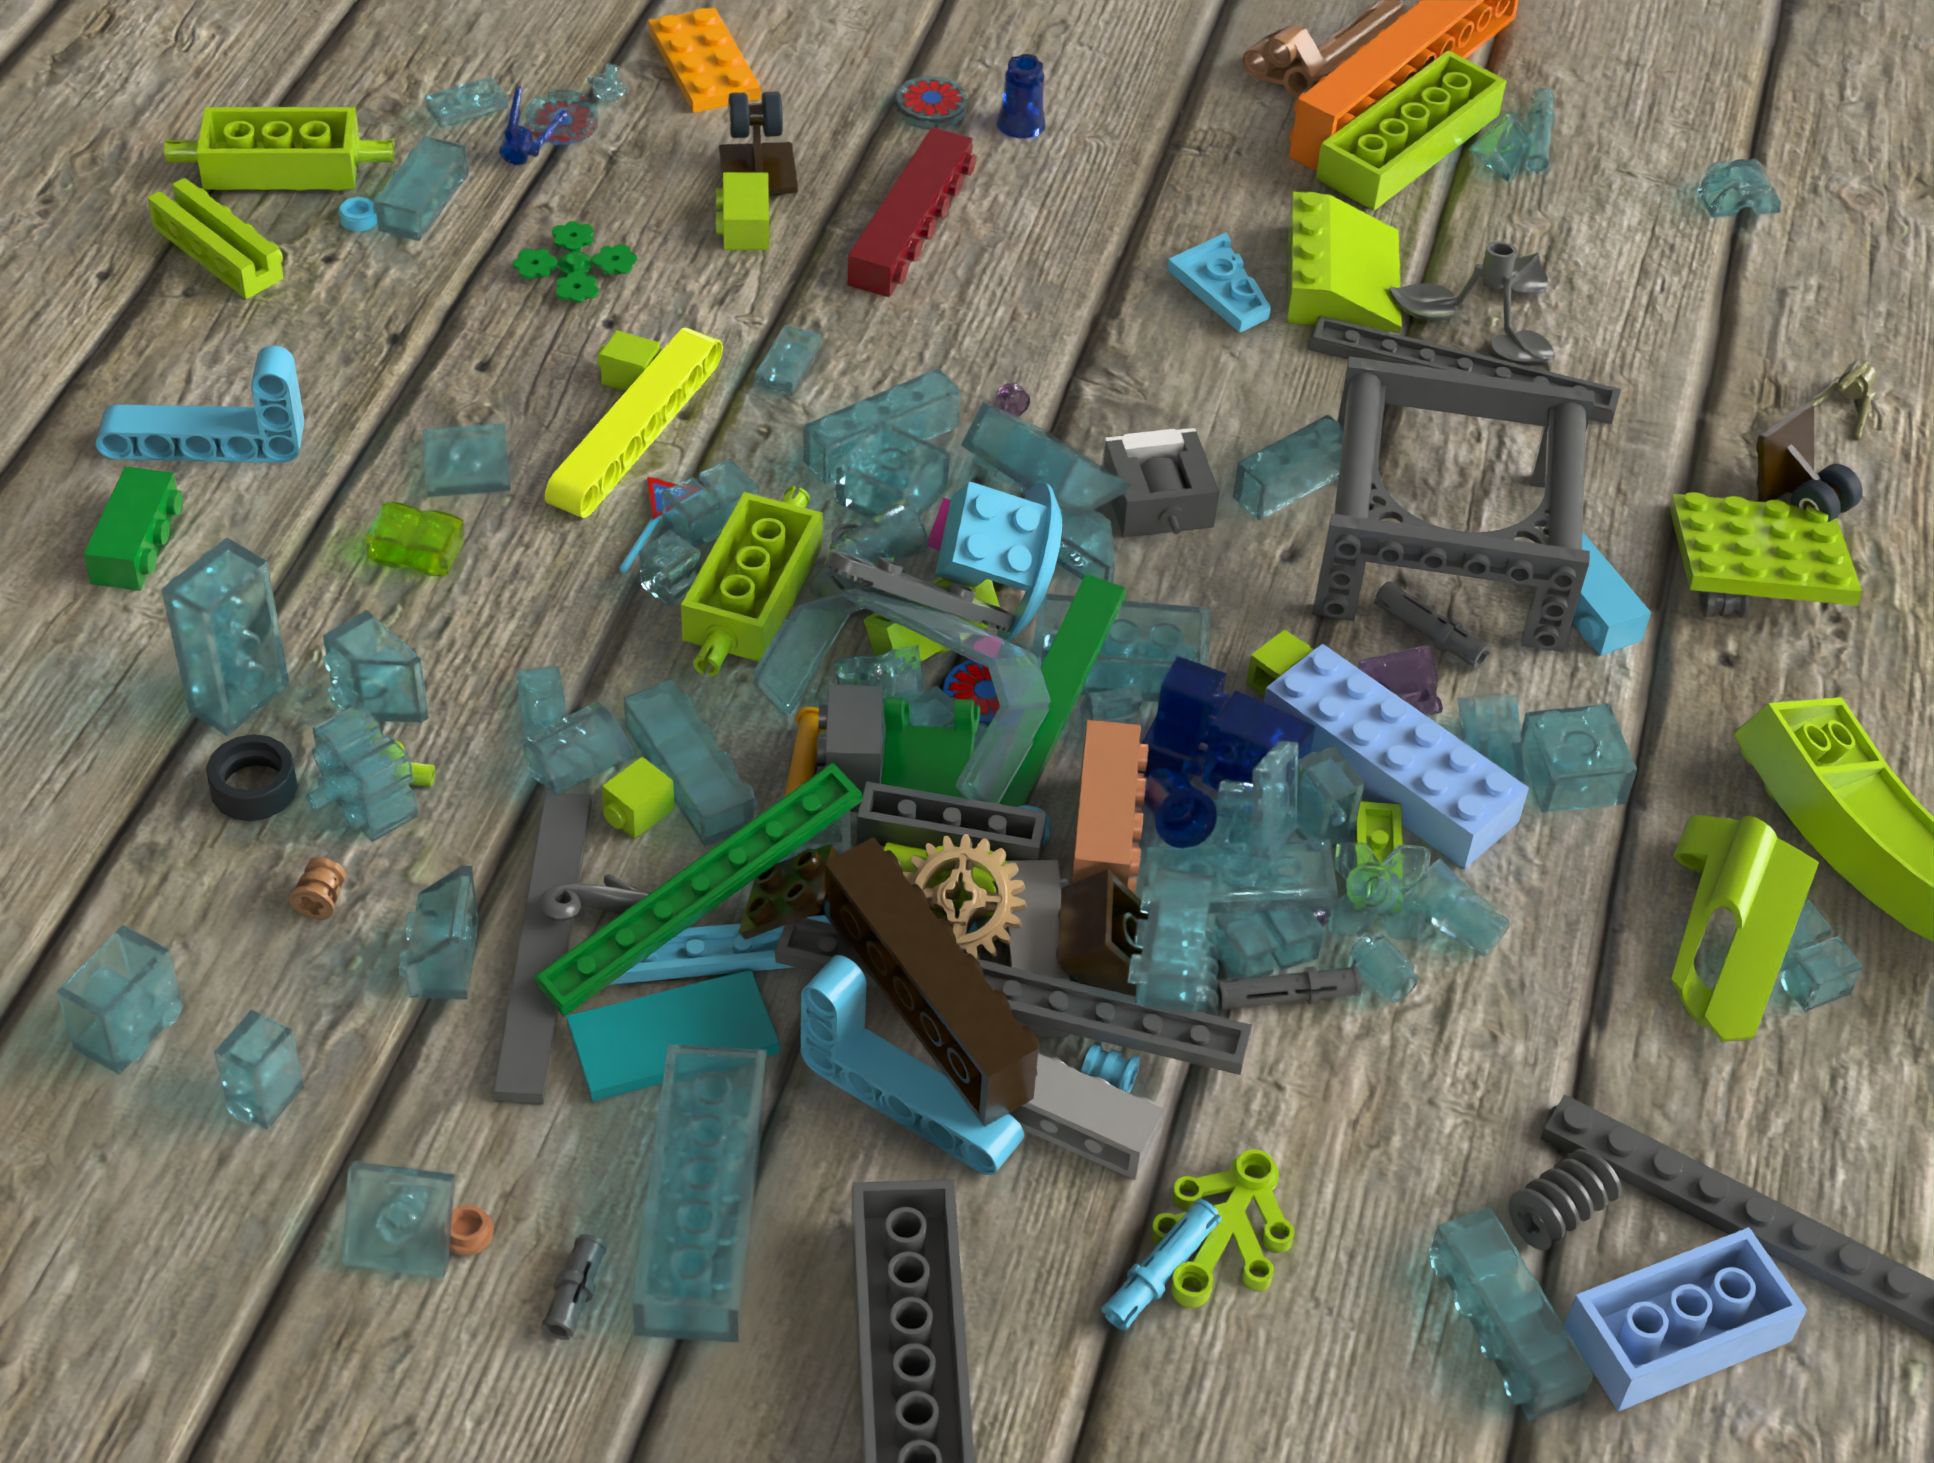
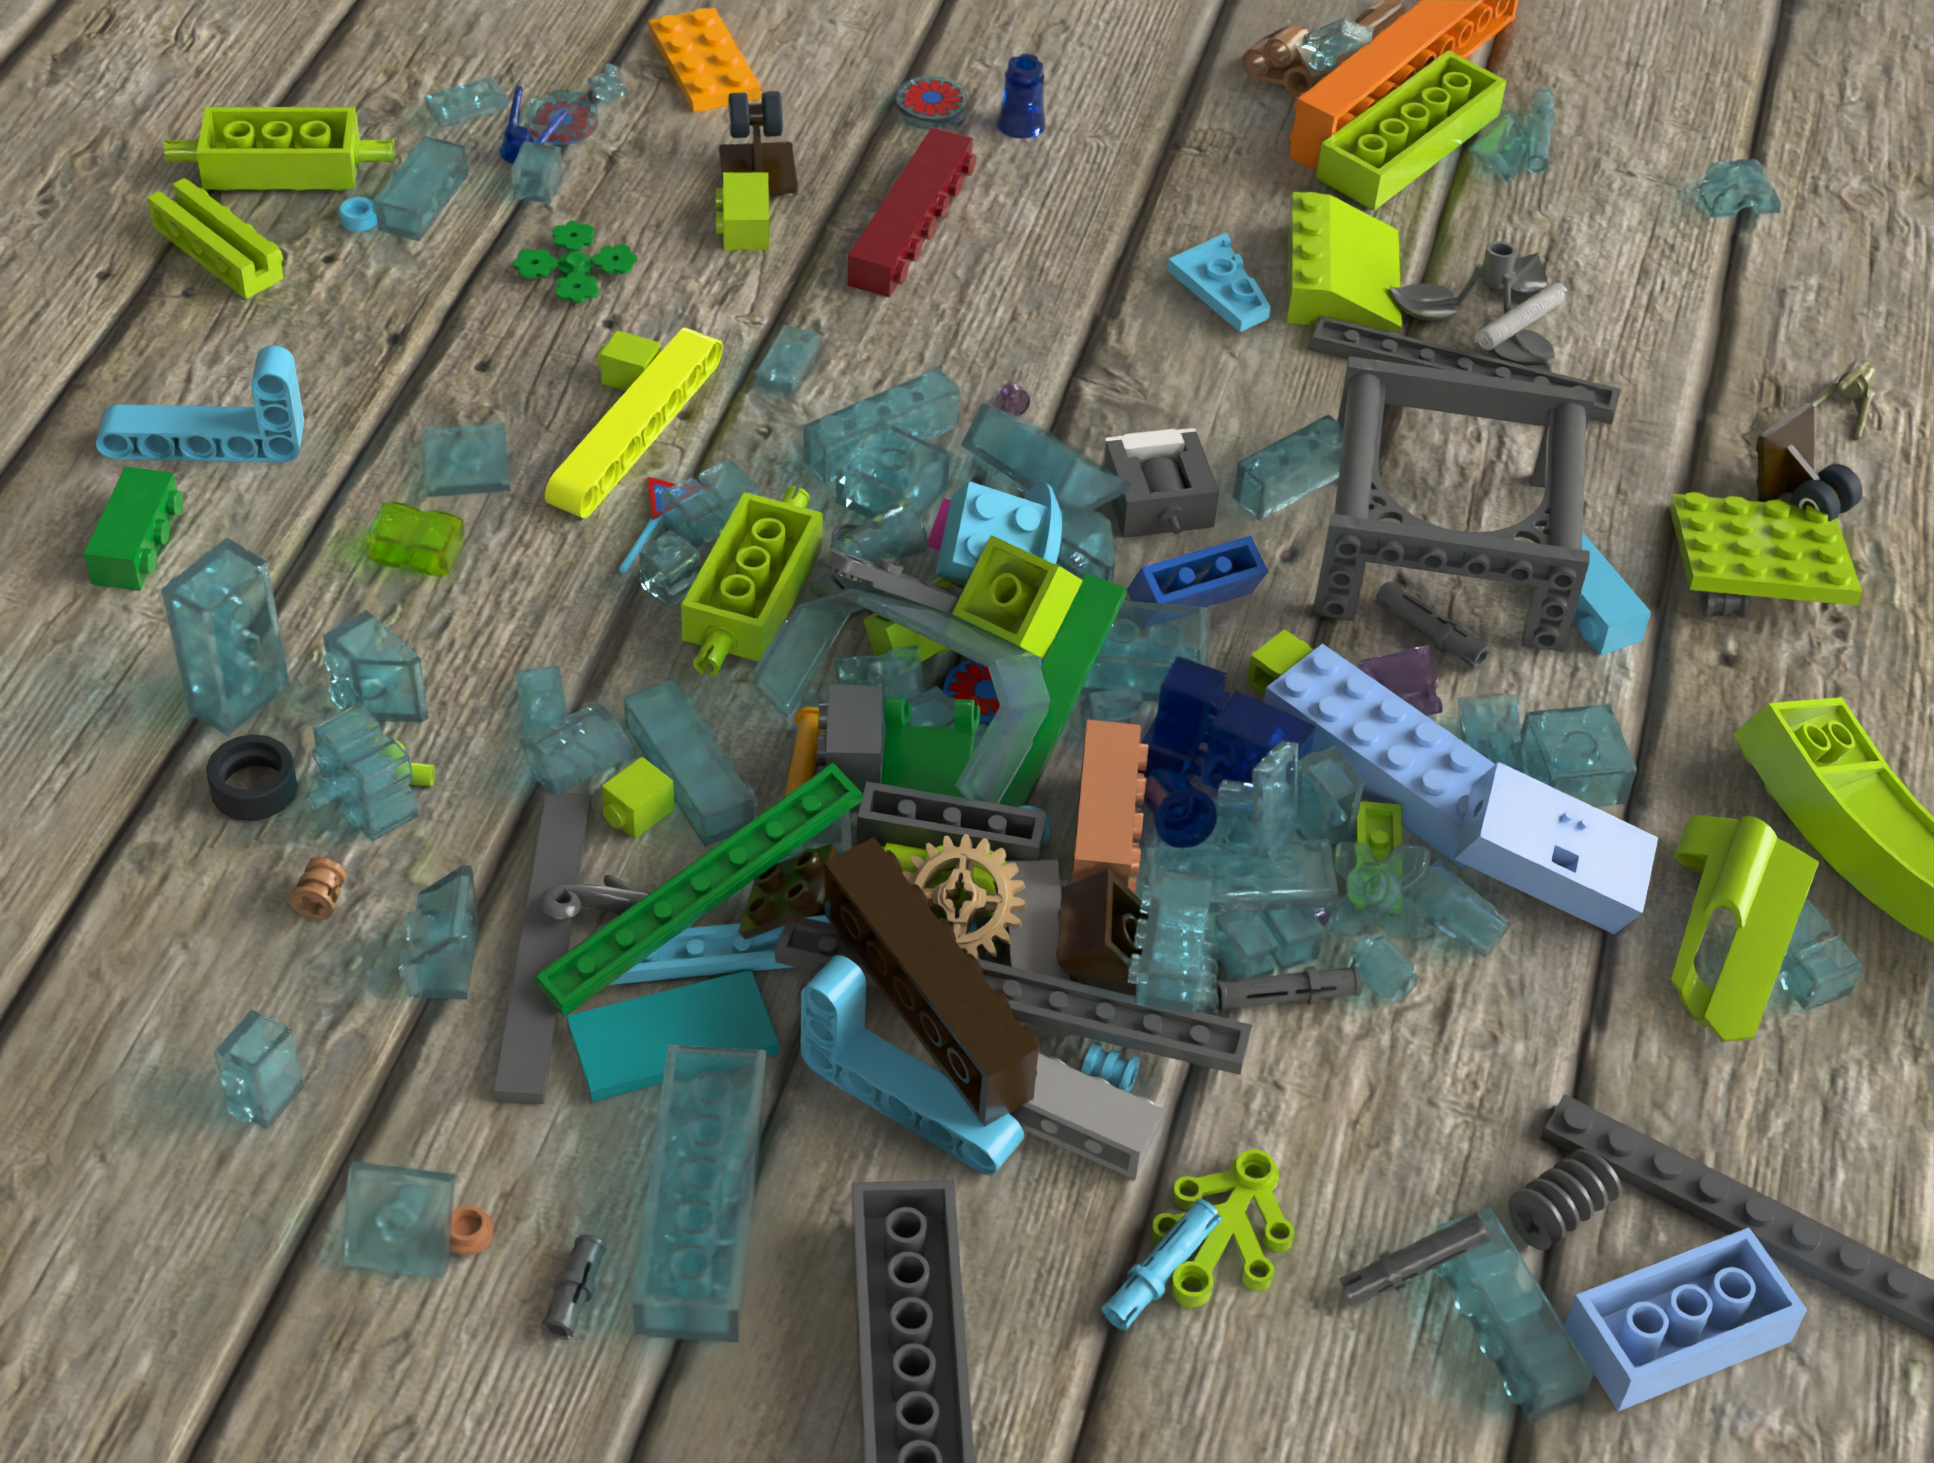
(121, 999): clear light blue brick -> none
(537, 172): none -> clear light blue brick
(1017, 596): none -> lime slope
(1202, 576): none -> blue brick
(1334, 40): none -> clear light blue plate
(1424, 1255): none -> dark grey pin
(1520, 316): none -> white piece
(1556, 848): none -> light blue brick

